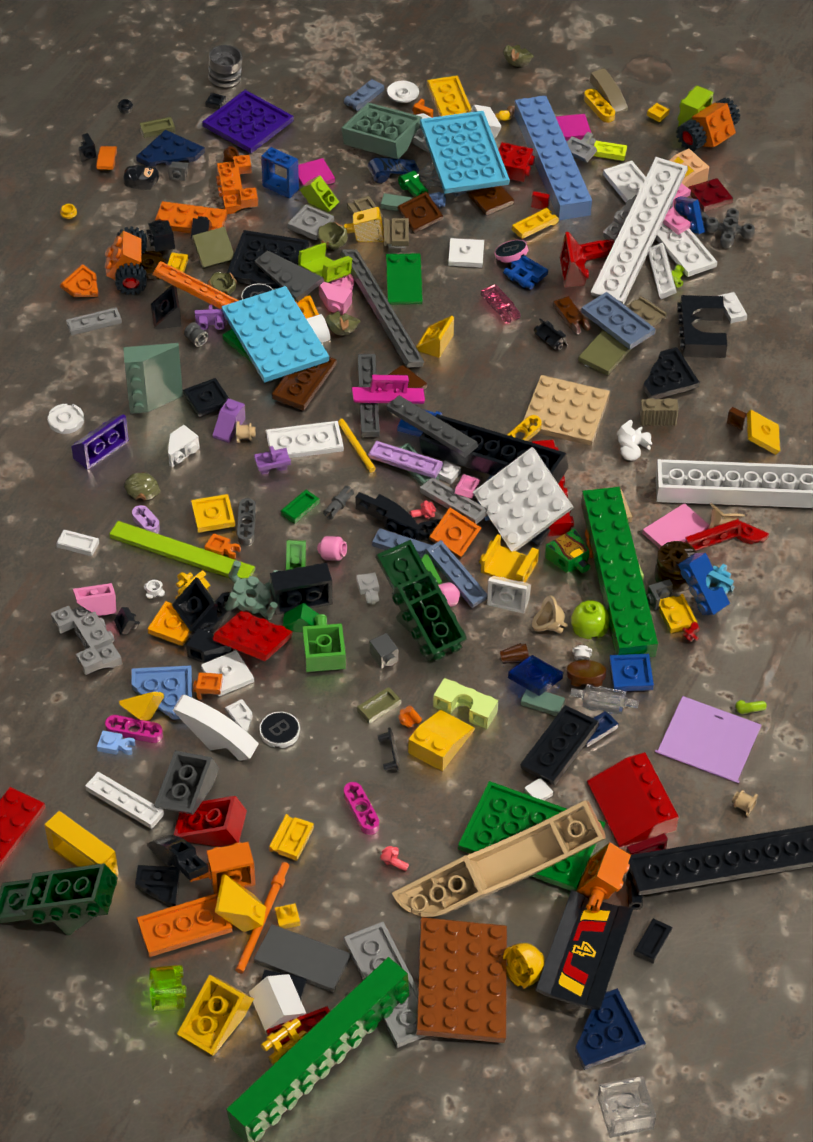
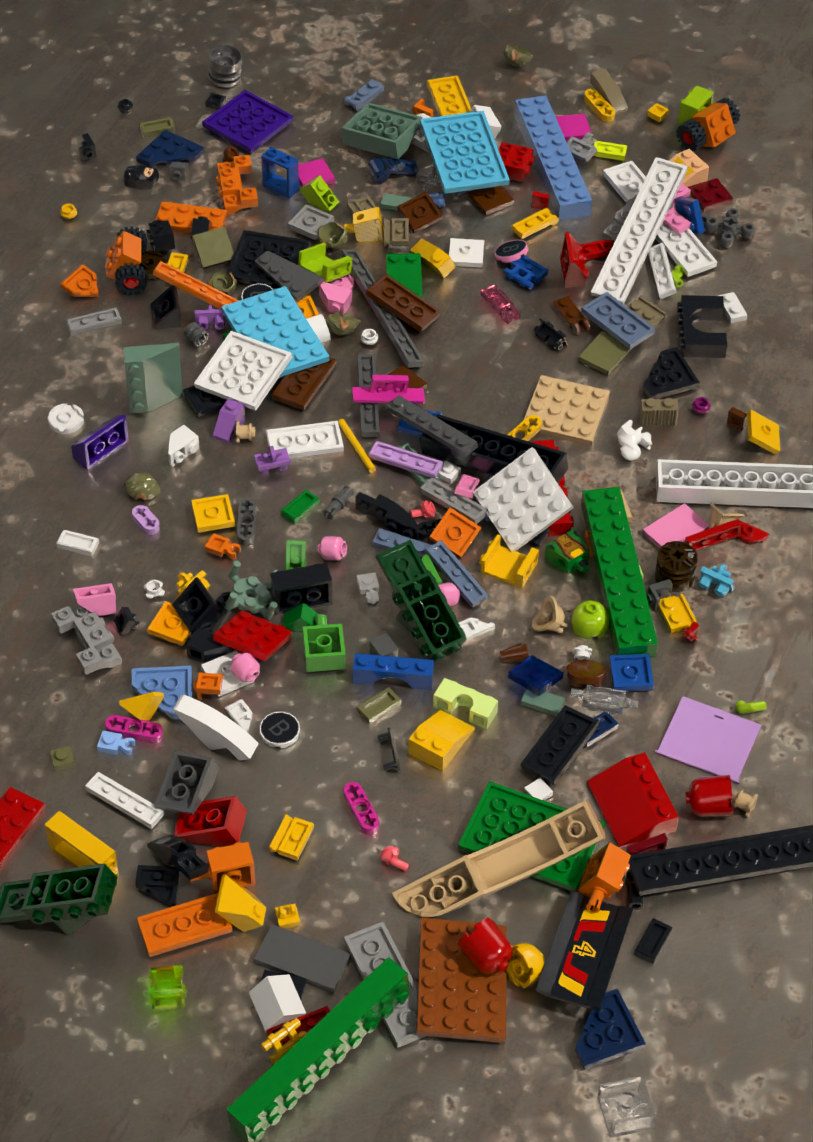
(62, 758): none -> olive plate
(106, 157): orange slope -> none
(178, 550): lime tile -> none
(214, 1015): yellow slope -> none
(243, 370): none -> white plate
(245, 667): none -> bright pink head
(277, 883): orange bar -> none
(369, 337): none -> white plate
(403, 91): white dish -> none
(403, 303): none -> reddish brown plate
(409, 717): orange plate -> none
(411, 182): green piece -> none
(414, 671): none -> blue arch
(434, 257): none -> yellow slope
(437, 337): yellow slope -> none
(474, 627): none -> white tile
(487, 947): none -> red cylinder
(505, 115): yellow arm -> none
(508, 594): white slope -> none
(695, 571): blue arch -> none
(701, 405): none -> magenta plate
(711, 796): none -> red cylinder

